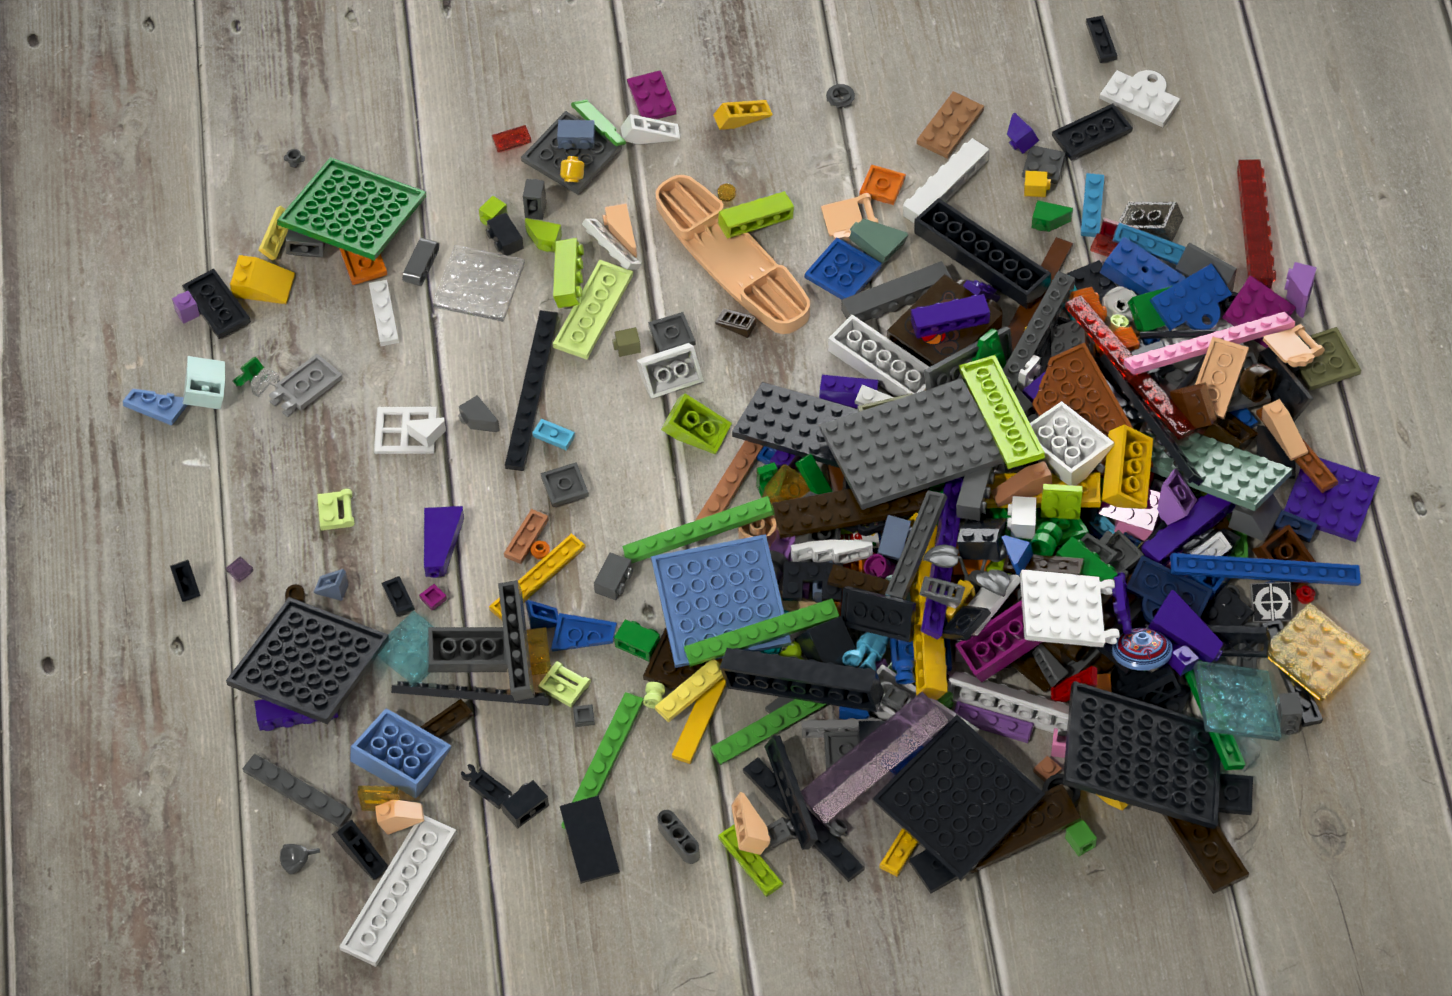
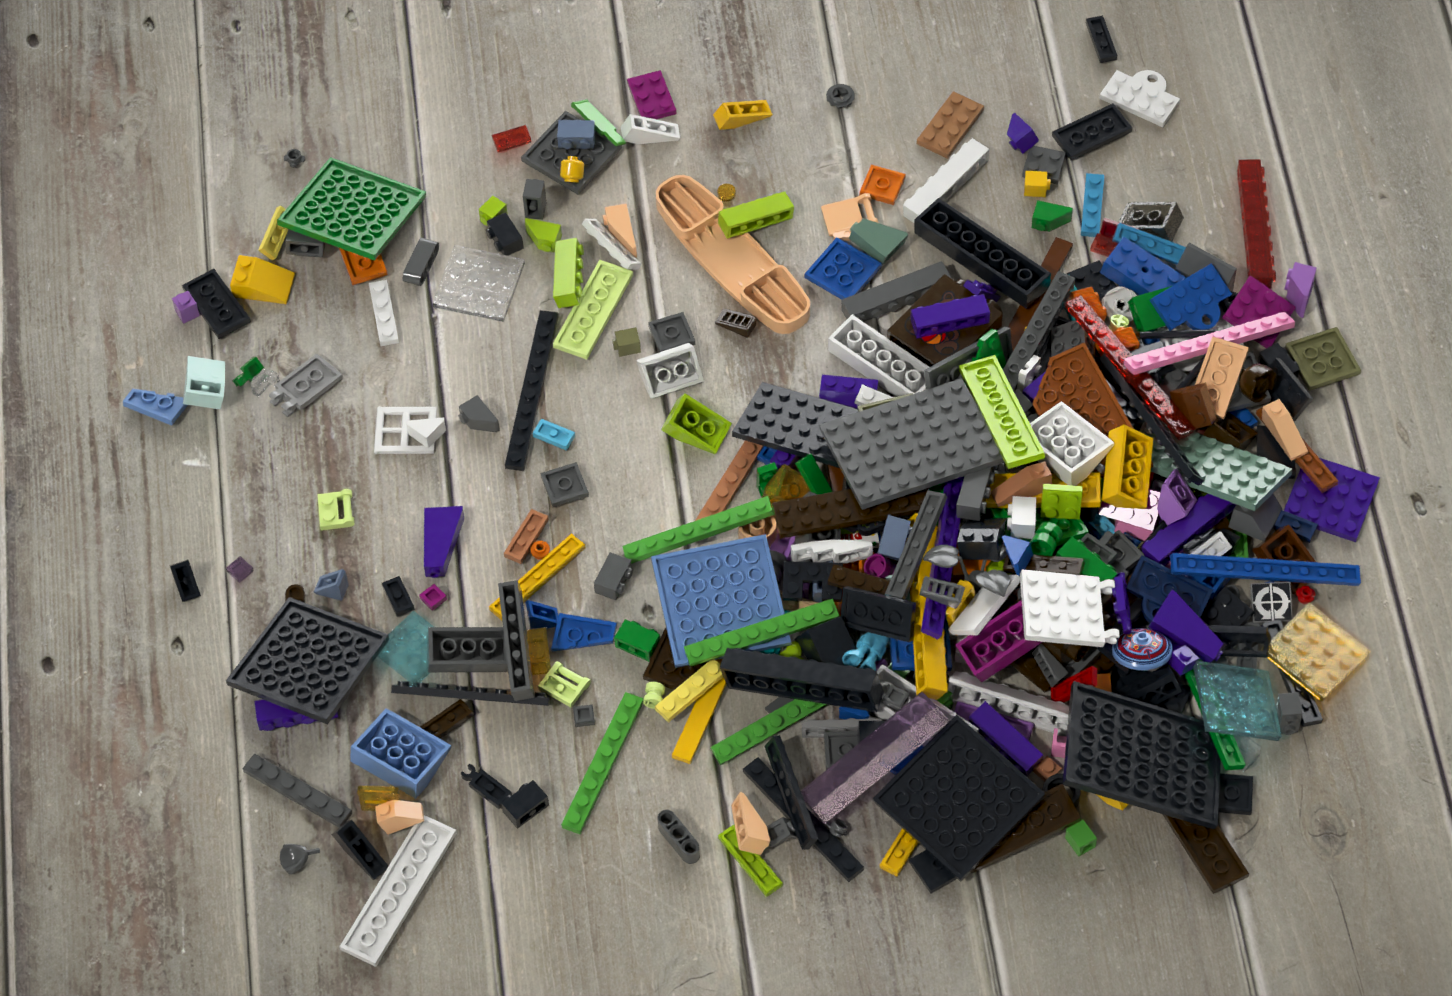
(589, 839): black tile -> none
(904, 672): blue wheel -> none
(965, 622): black tile -> none
(1006, 739): none -> dark purple brick
(1291, 348): light nougat piece -> none

